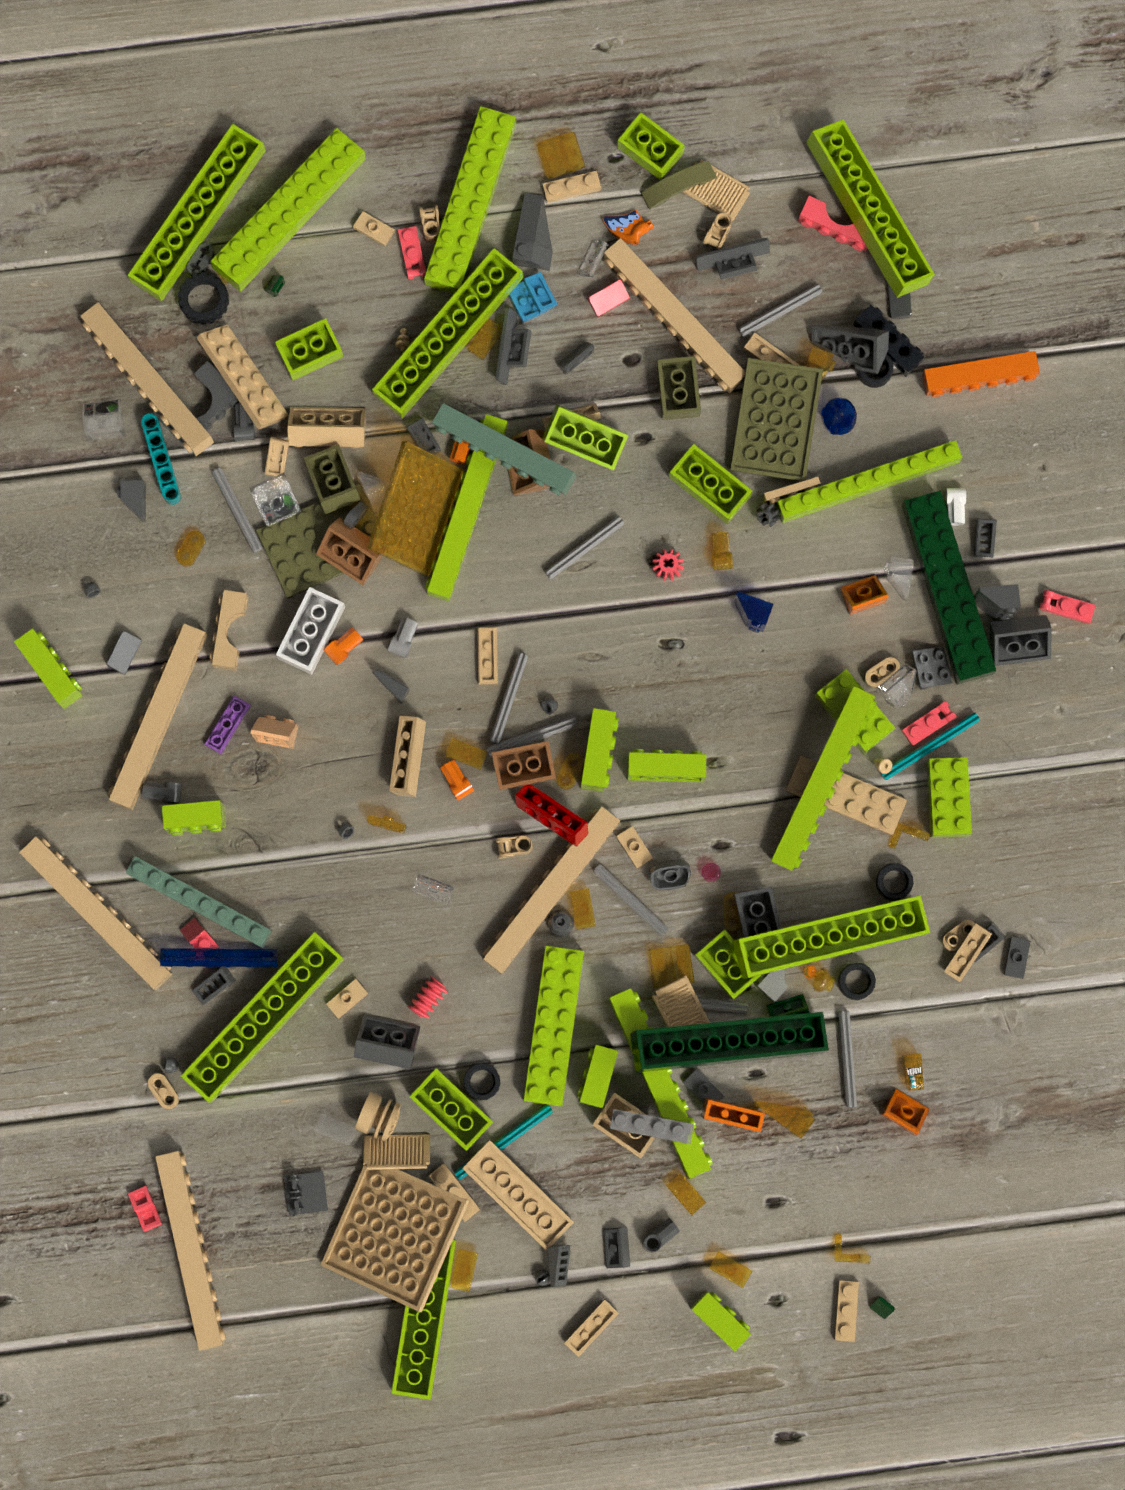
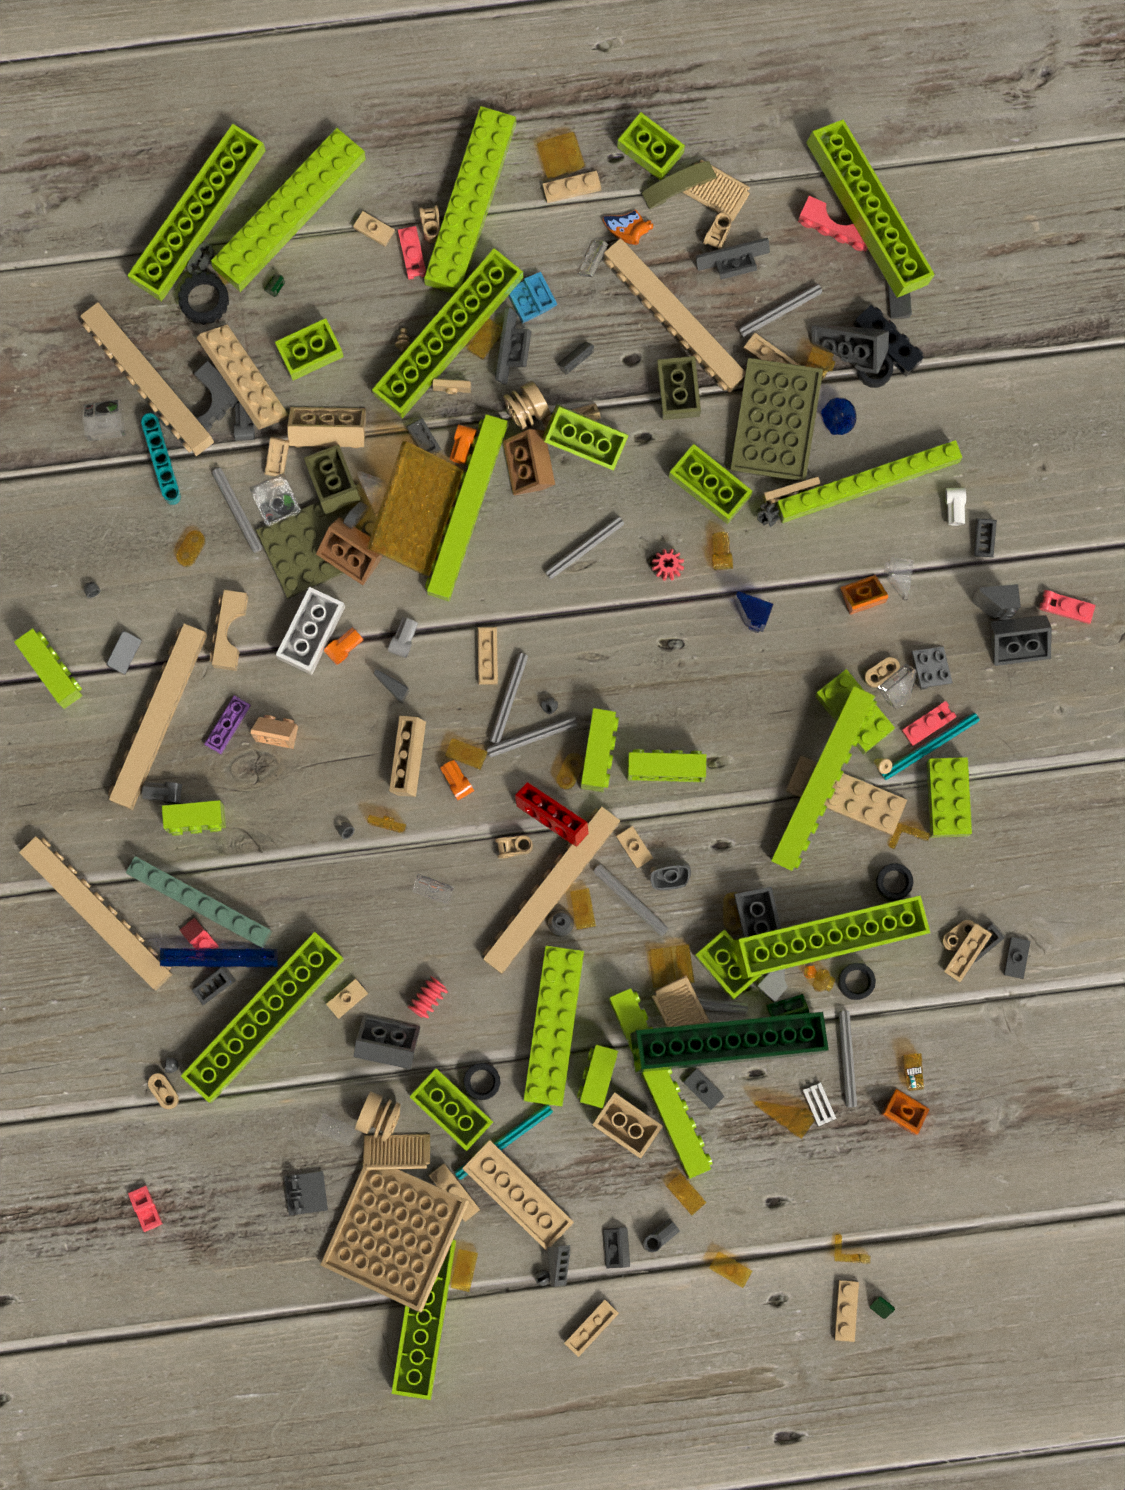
(134, 497): dark grey slope -> none
(190, 1250): tan brick -> none
(451, 386): none -> tan plate
(503, 449): sand green brick -> none
(523, 765): medium nougat slope -> none
(527, 405): none -> tan wheel
(533, 239): dark grey wedge -> none
(608, 298): slope -> none
(651, 1126): light grey arch -> none
(711, 872): clear pink plate -> none
(721, 1320): lime brick -> none
(732, 1114): orange brick -> none
(826, 1101): none -> white tile
(948, 587): dark green brick -> none
(981, 373): orange brick -> none

